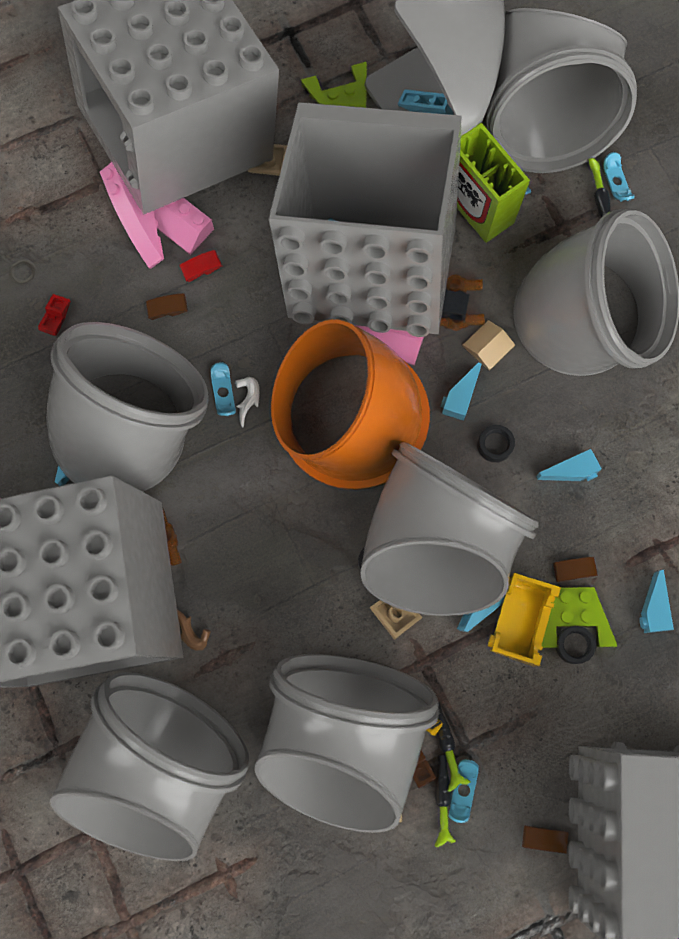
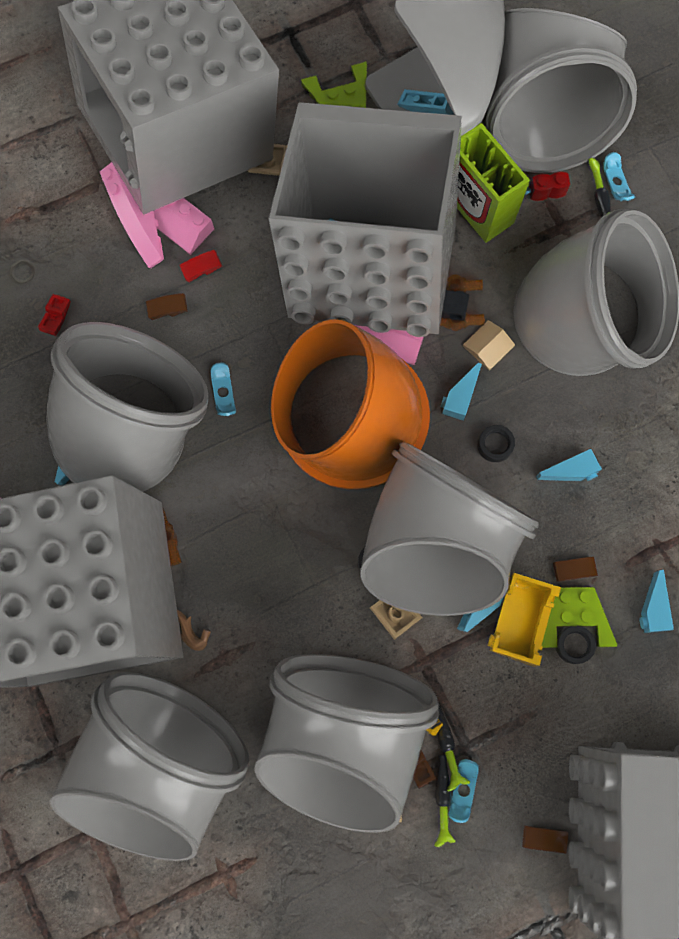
(251, 398): white piece -> none
(550, 186): none -> red brick

